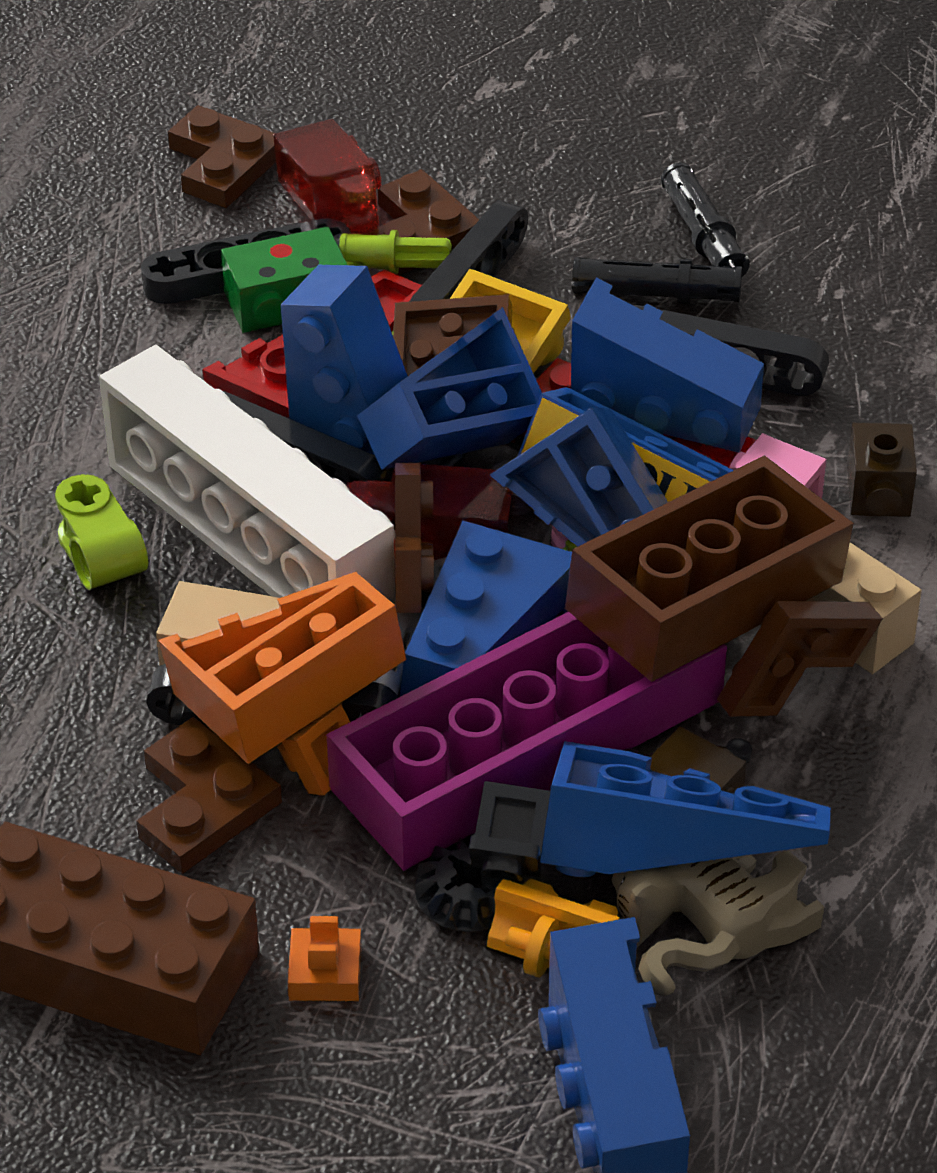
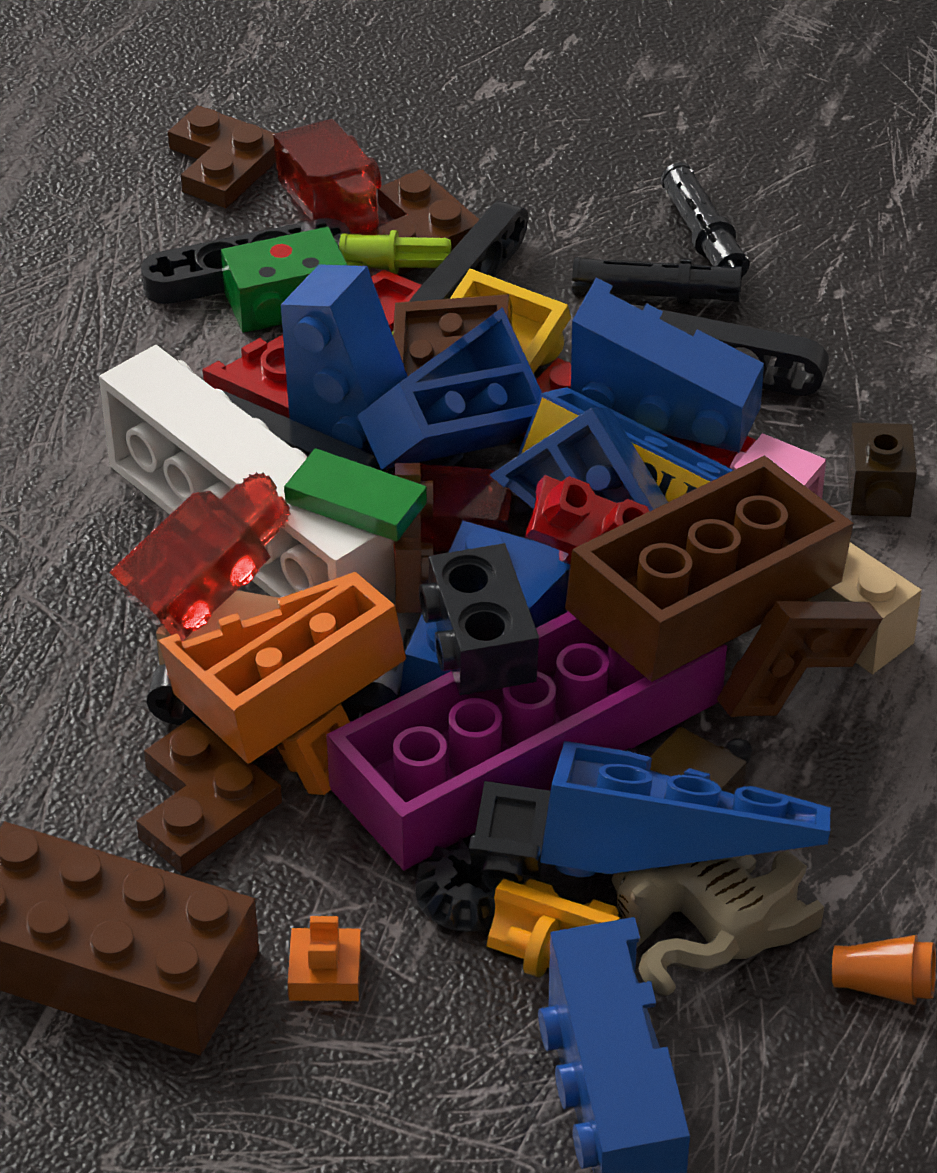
(98, 532): lime piece -> none
(202, 554): none -> clear red hinge
(355, 494): none -> green tile
(480, 619): none -> black brick
(571, 515): none -> red hips
(887, 968): none -> orange cone

